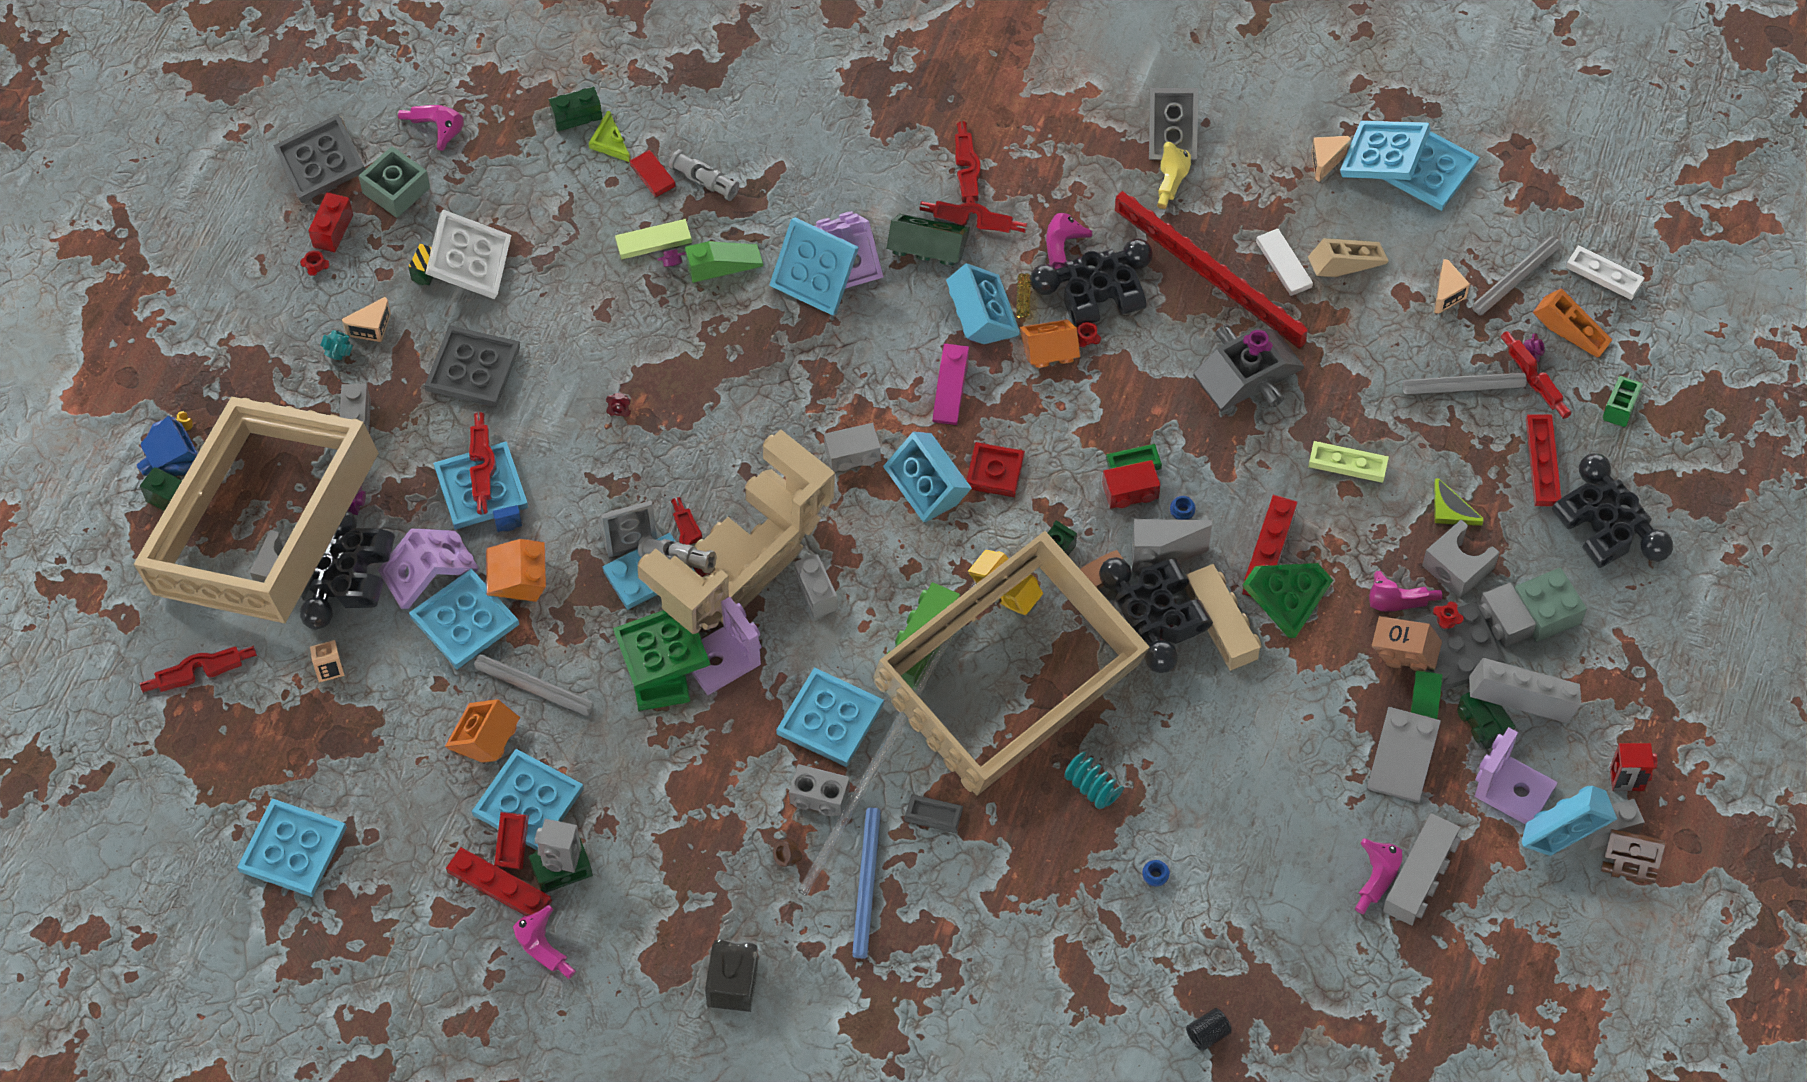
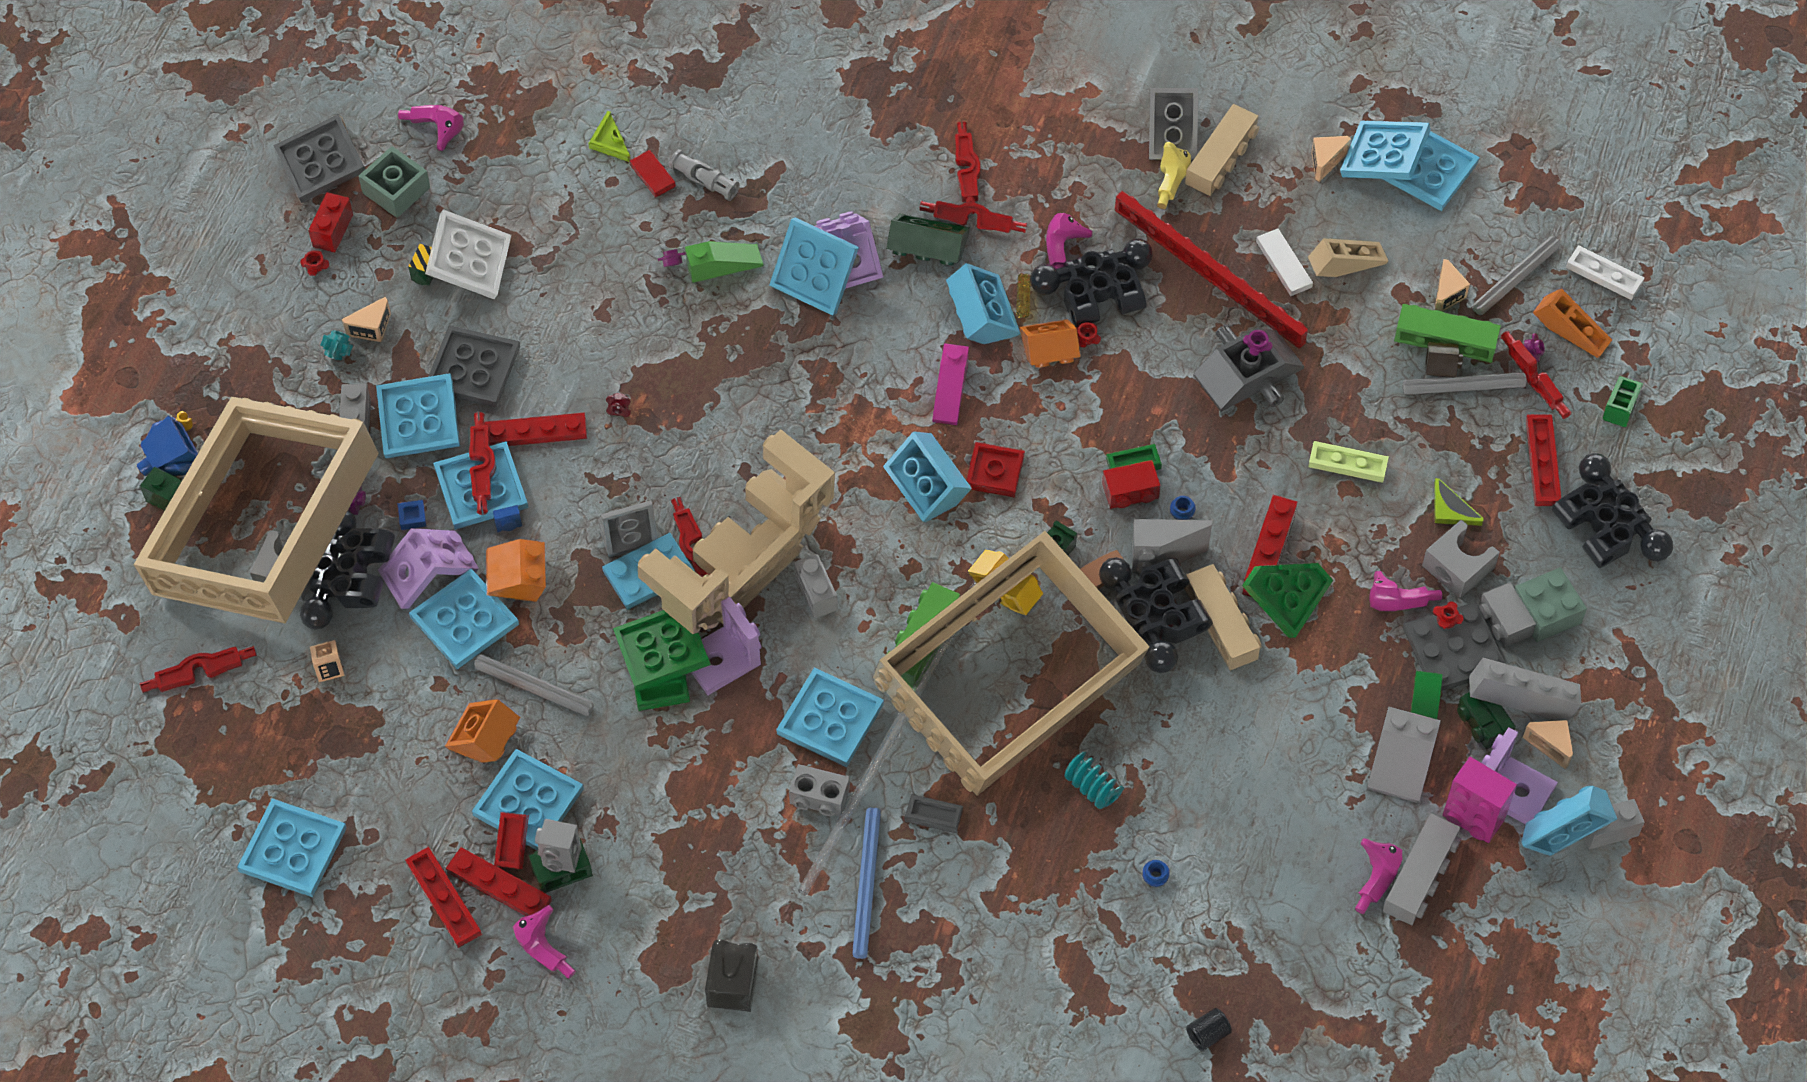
(412, 515): none -> blue plate
(418, 415): none -> medium azure plate
(443, 897): none -> red plate
(538, 429): none -> red plate
(575, 108): dark green brick -> none
(653, 239): yellowish green tile -> none
(686, 553): light grey piece -> none
(786, 853): reddish brown tile -> none
(852, 447): light grey brick -> none
(1222, 149): none -> tan brick
(1406, 644): nougat brick -> none
(1421, 325): none -> bright green brick
(1443, 359): none -> dark brown brick
(1479, 800): none -> dark pink brick
(1551, 739): none -> light nougat slope
(1632, 766): red brick -> none
(1636, 850): plate -> none

